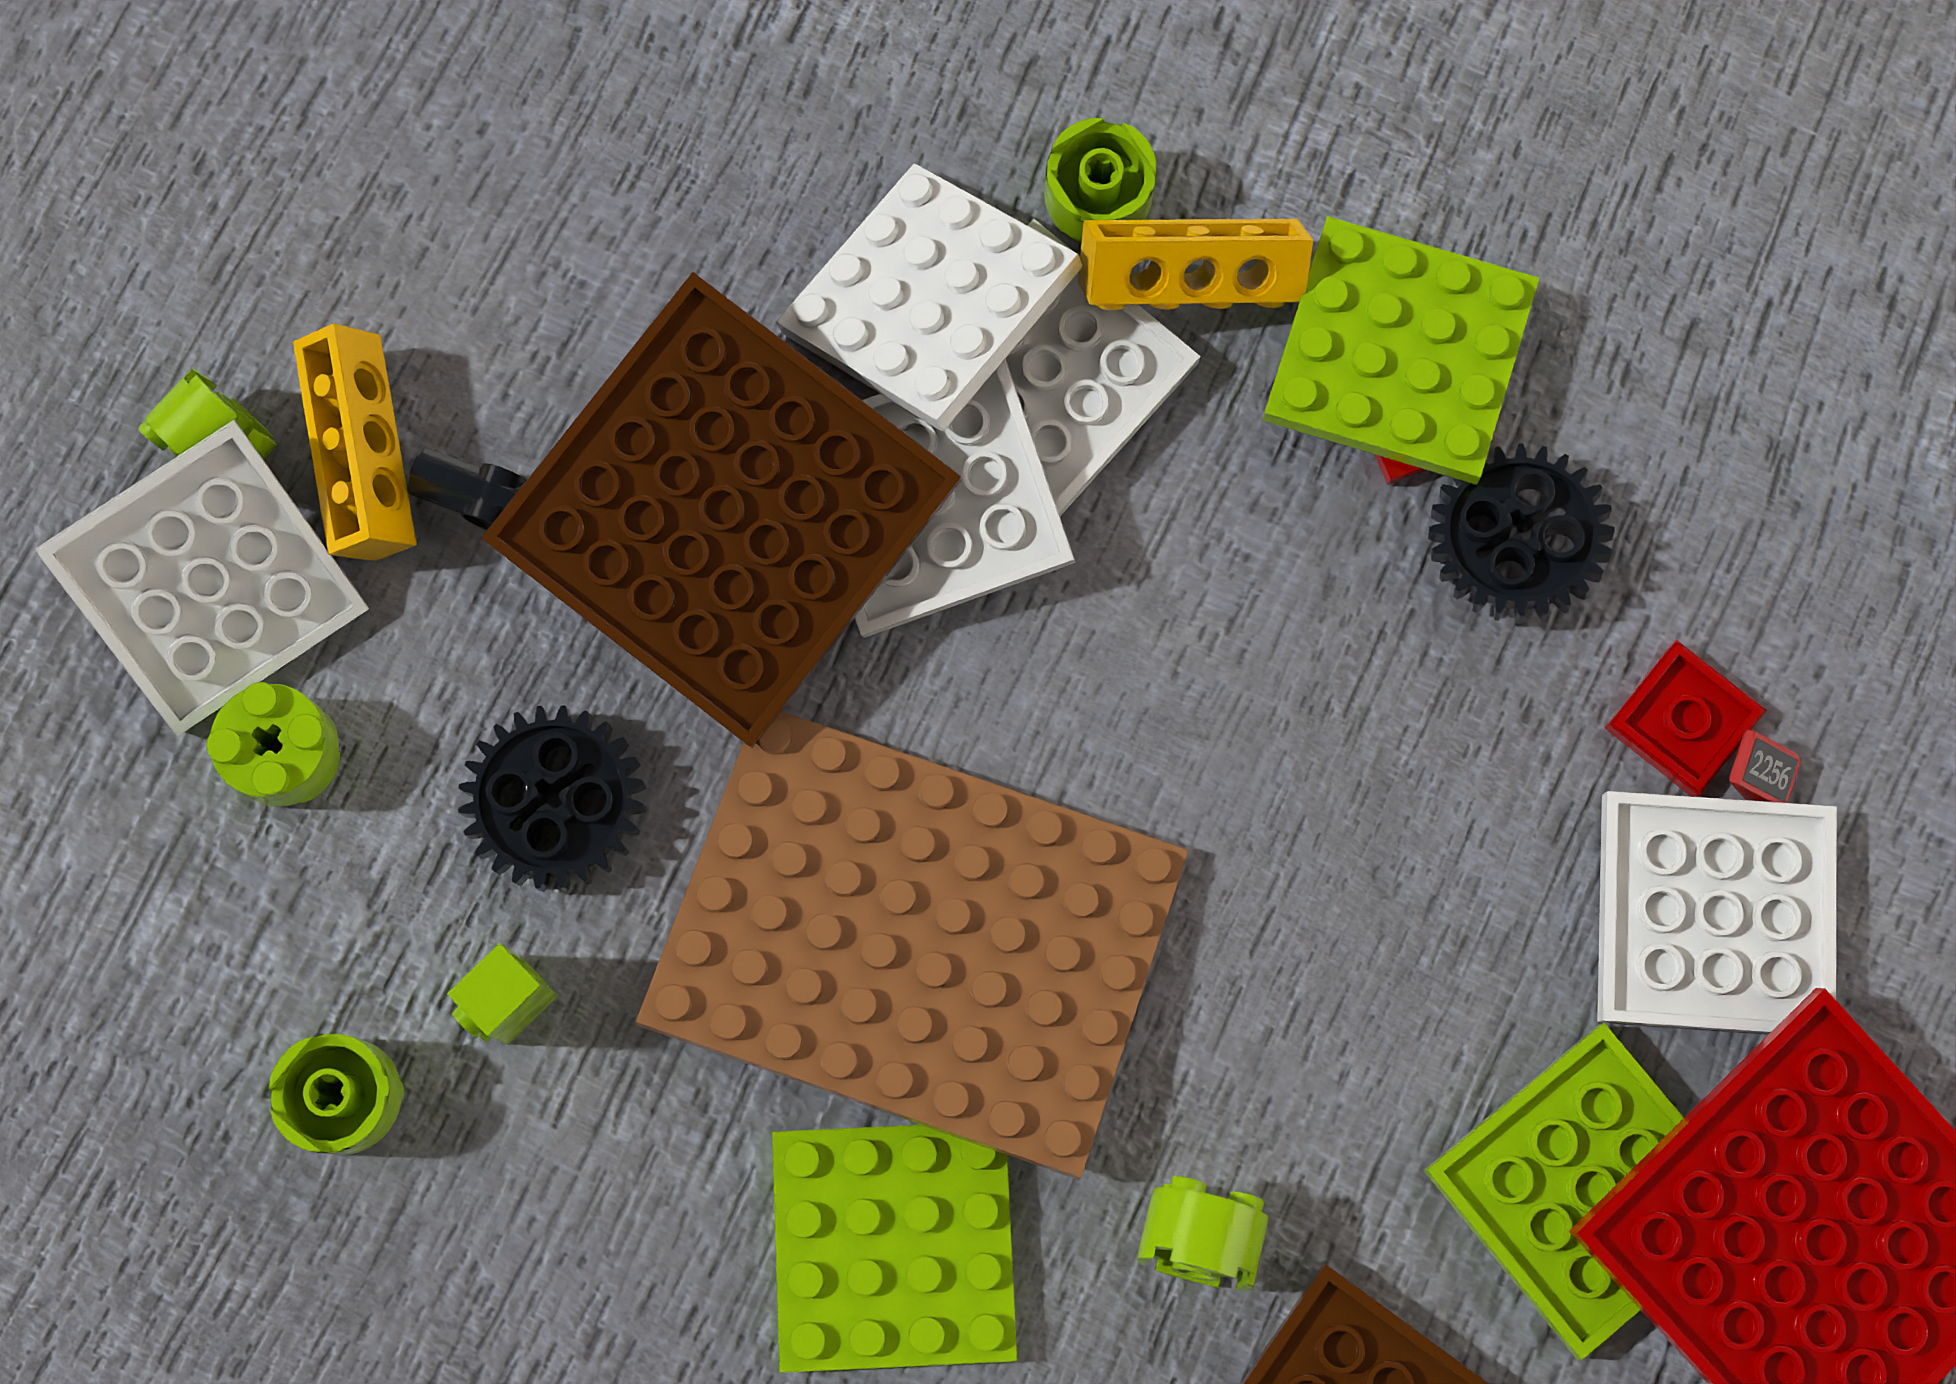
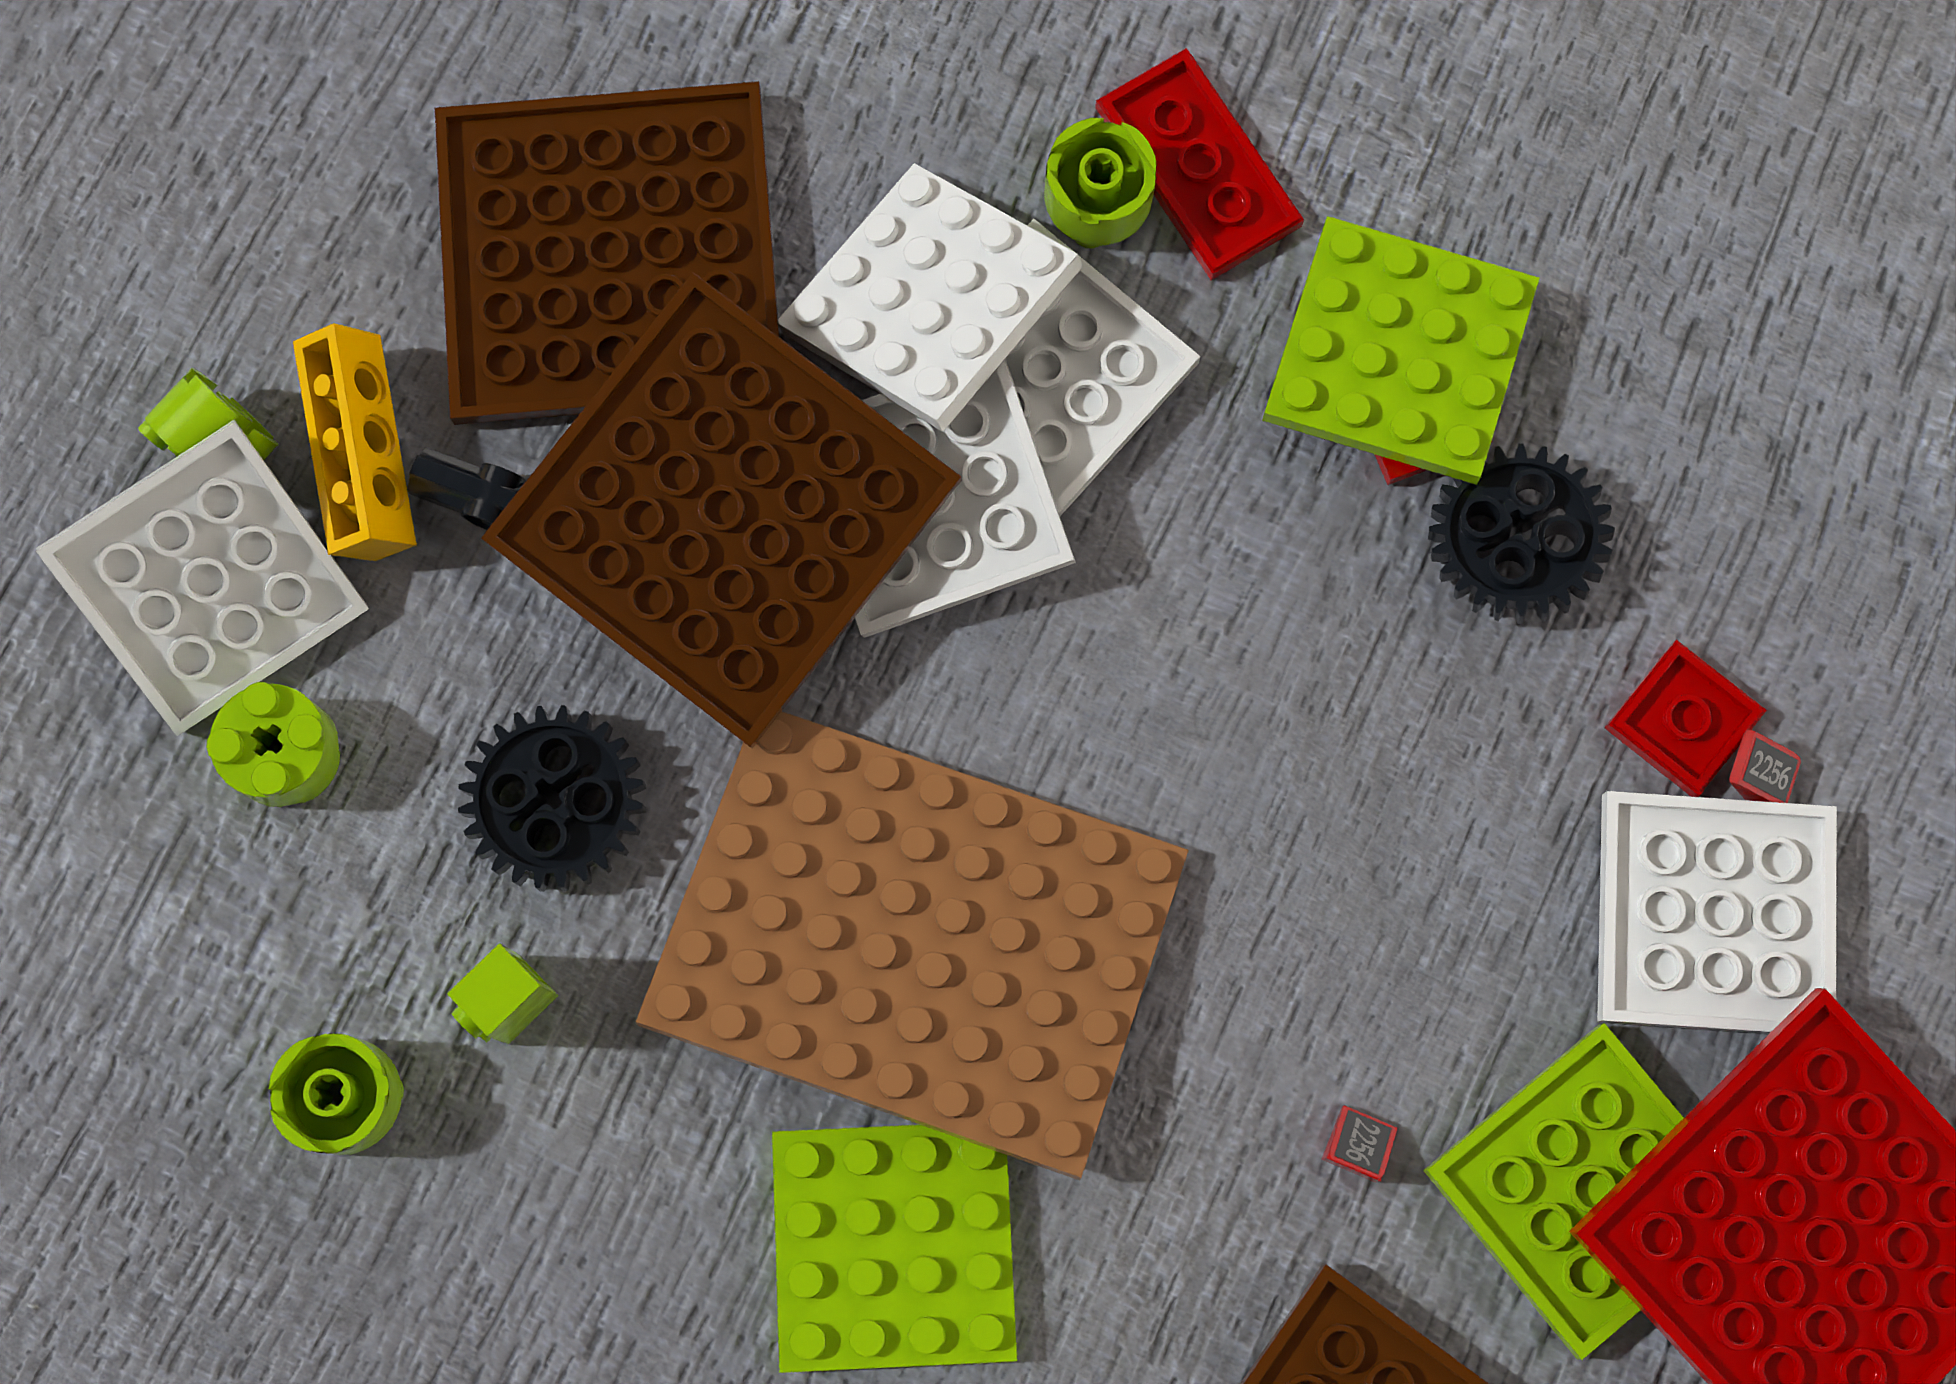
(580, 228): none -> reddish brown plate
(1116, 246): yellow brick -> none
(1203, 1234): lime brick -> none
(1205, 164): none -> red tile
(1360, 1144): none -> slope

